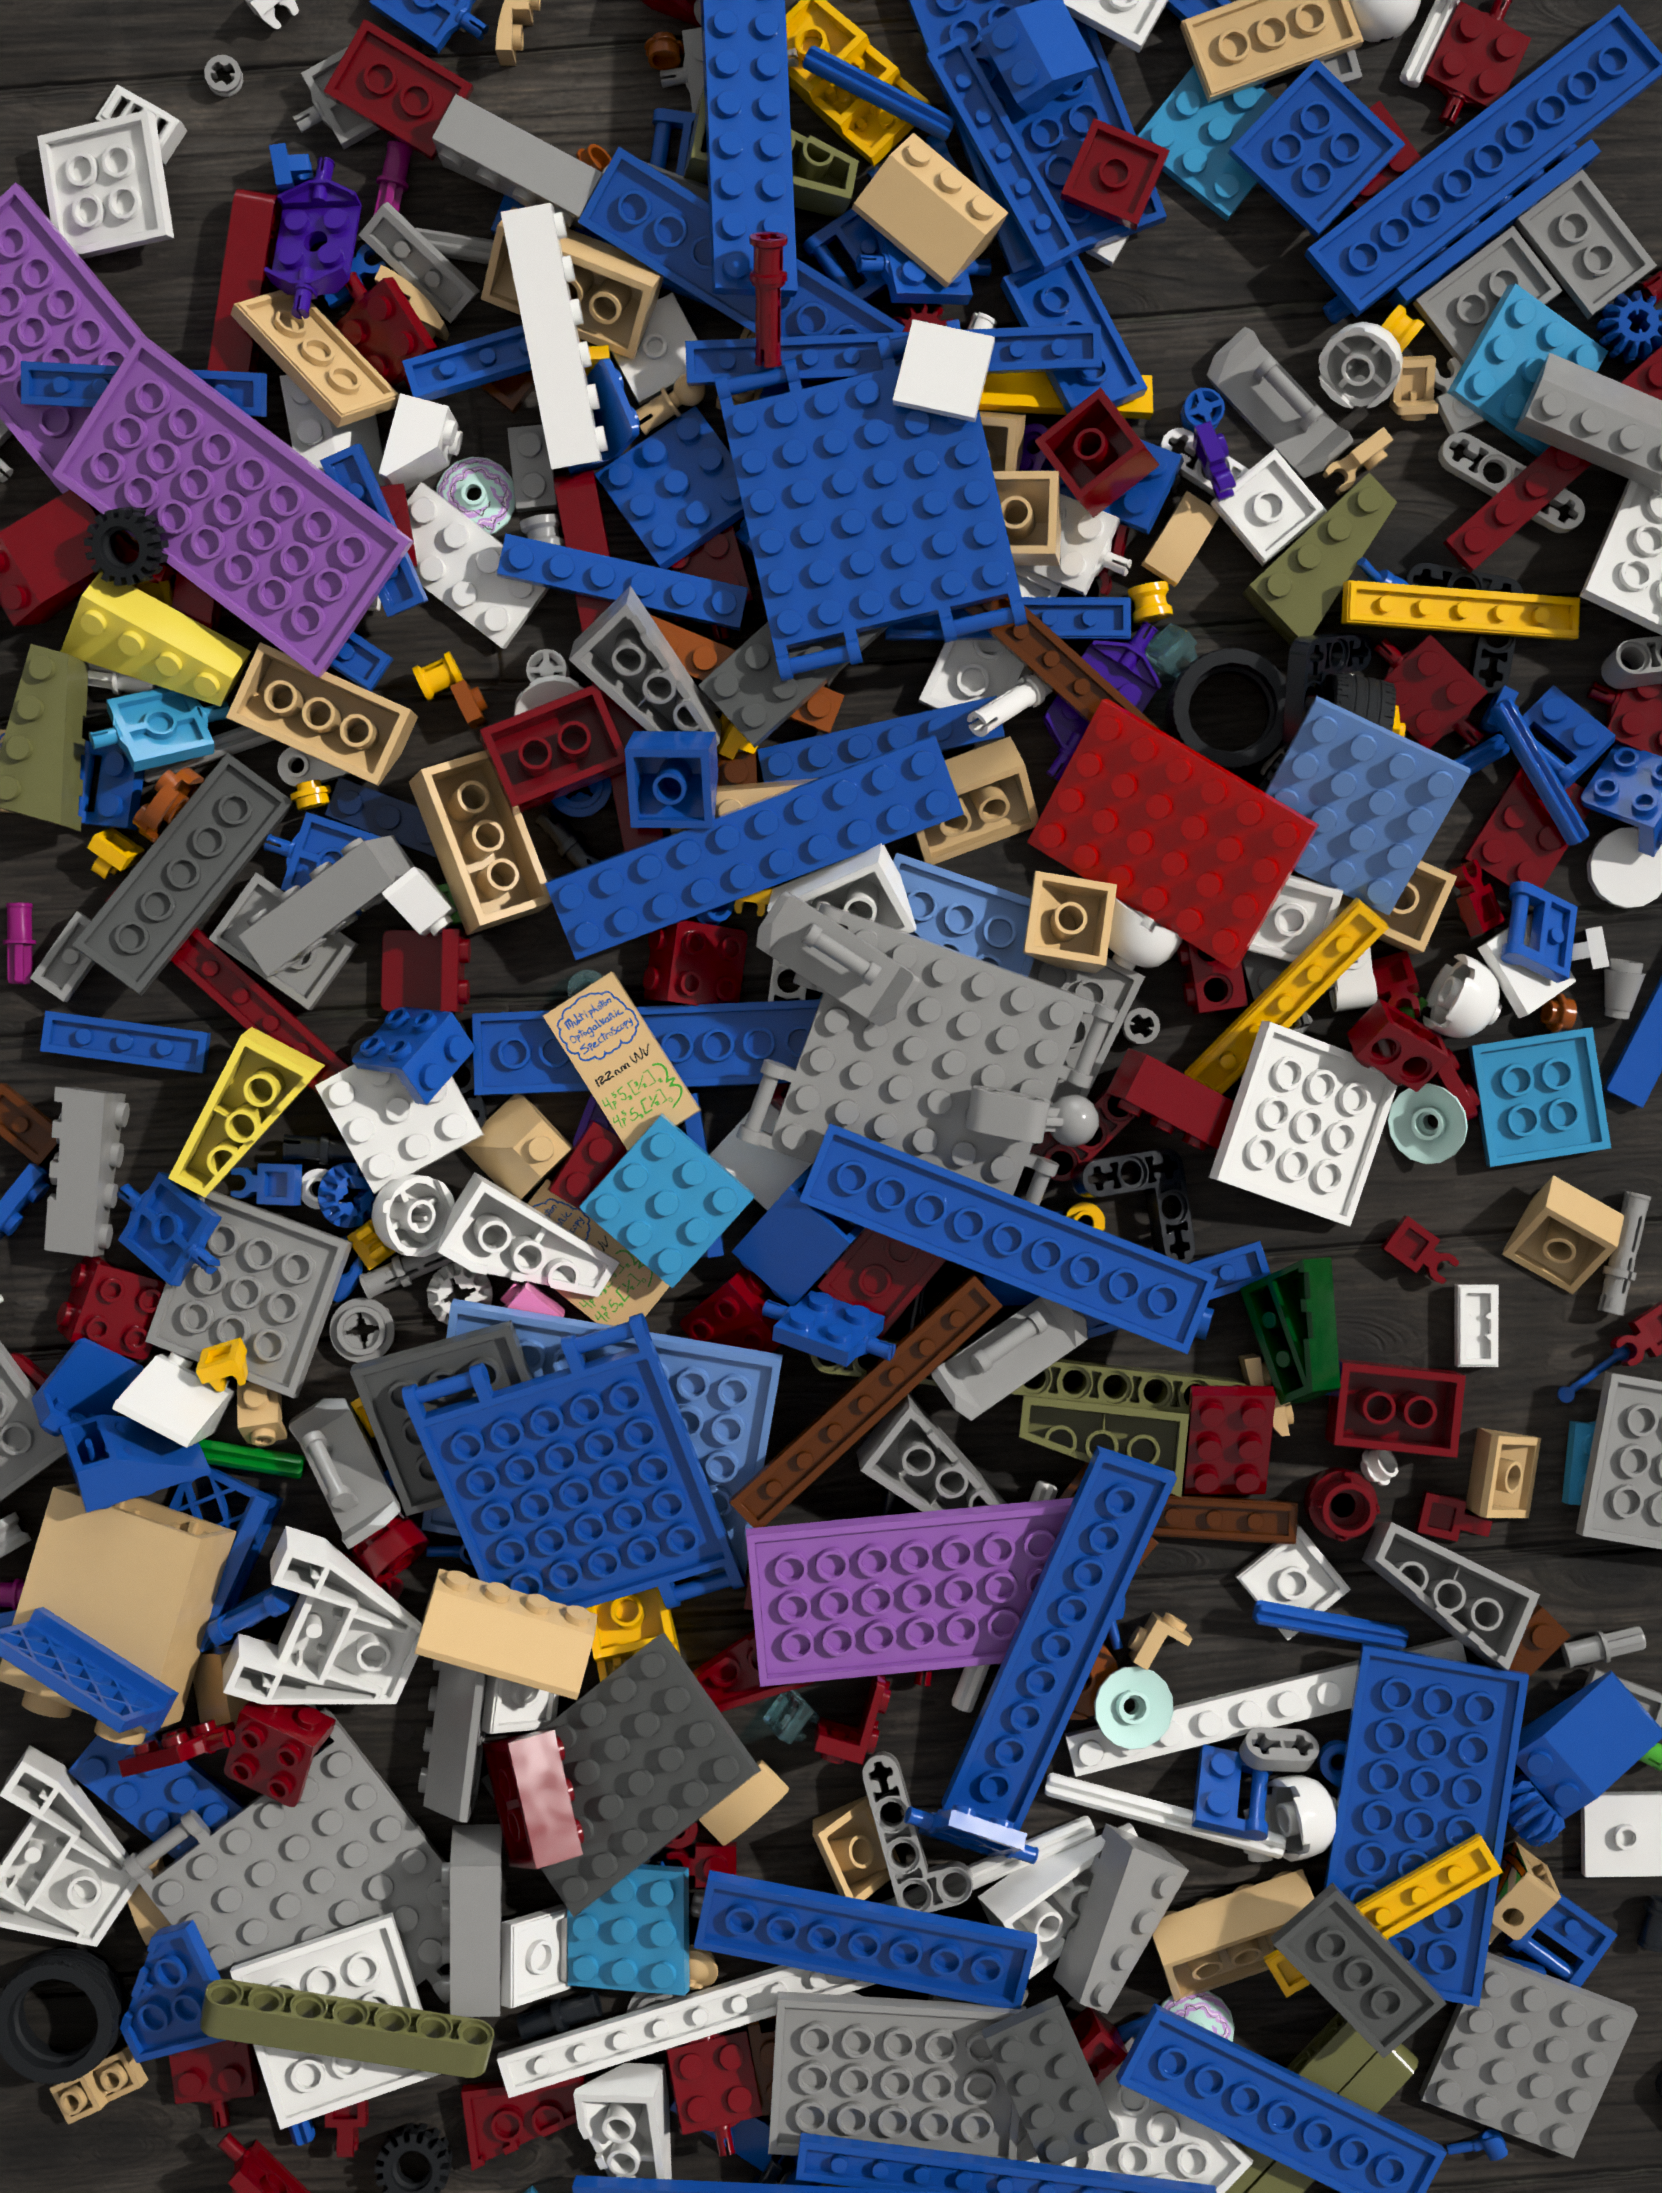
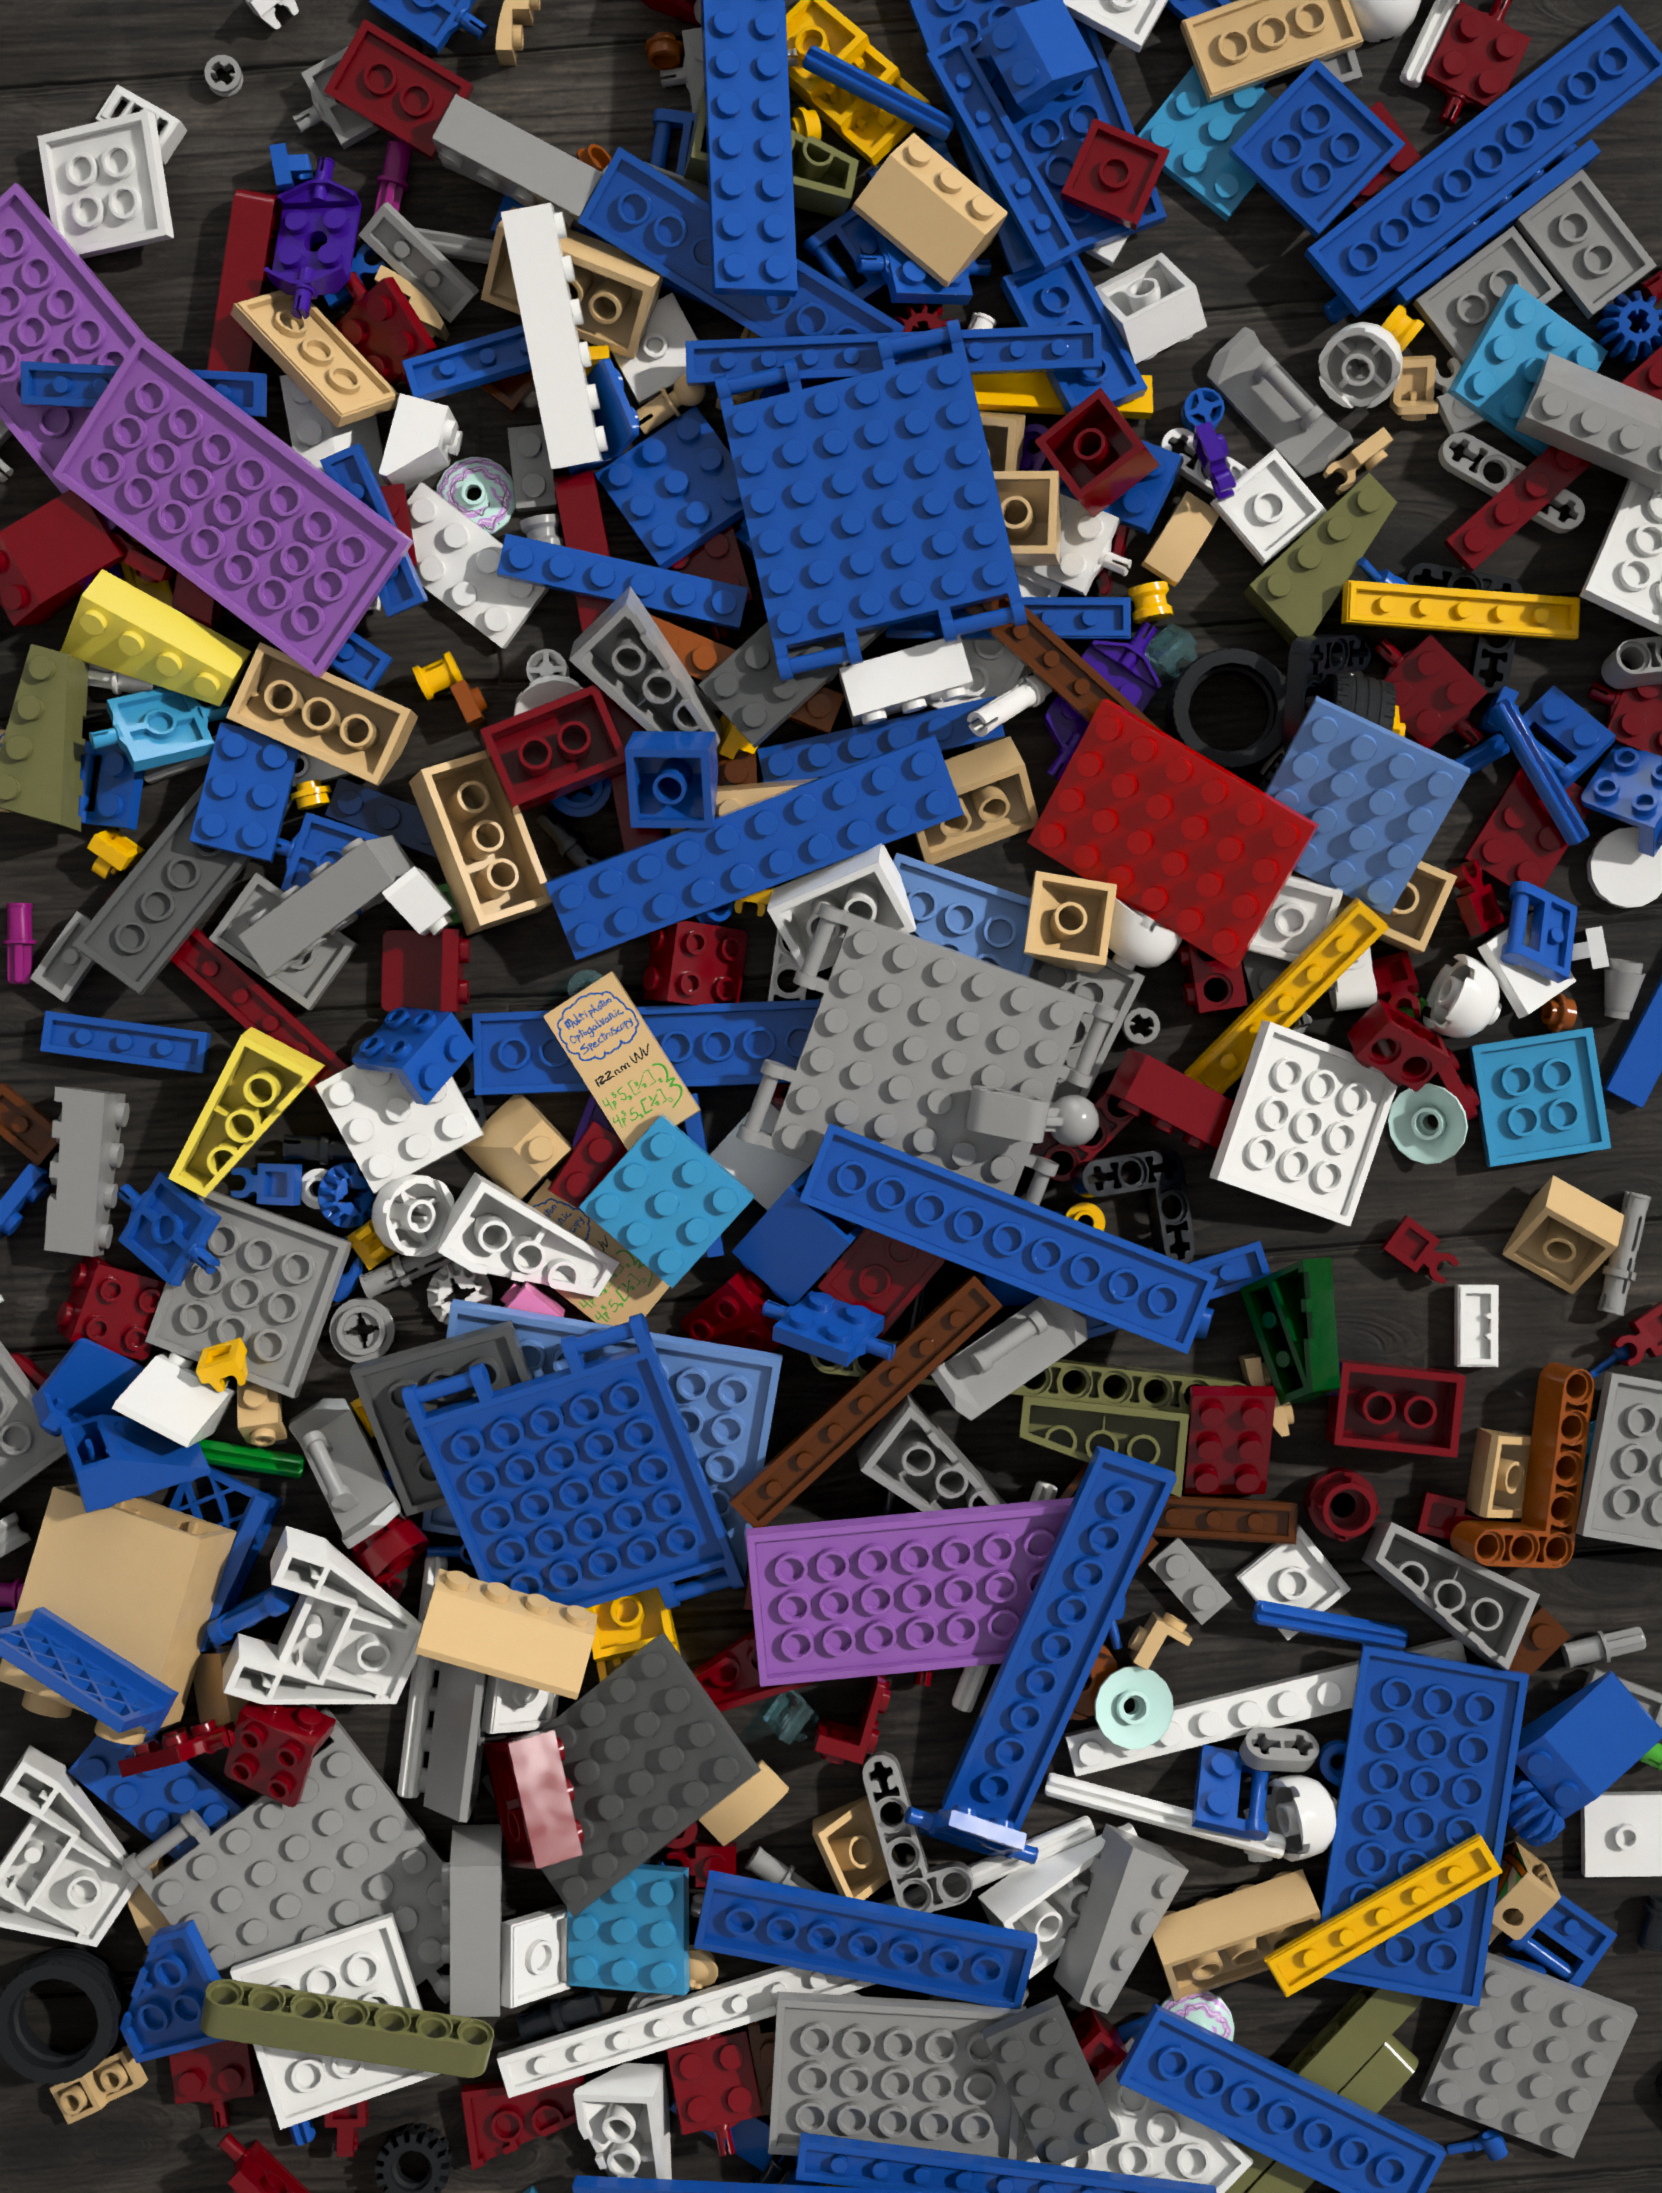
(104, 552): black tyre -> none
(172, 795): dark orange plate -> none
(245, 793): none -> blue plate
(417, 1711): none -> white axle
(768, 279): dark red pin -> none
(773, 1870): none -> light grey axle
(806, 122): none -> yellow plate
(835, 960): light grey piece -> none
(905, 681): none -> white wedge
(943, 370): white tile -> none
(1152, 307): none -> white slope
(1189, 1580): none -> light grey plate
(1358, 1970): dark grey plate -> none
(1379, 1466): white plate -> none
(1552, 1481): none -> dark orange beam

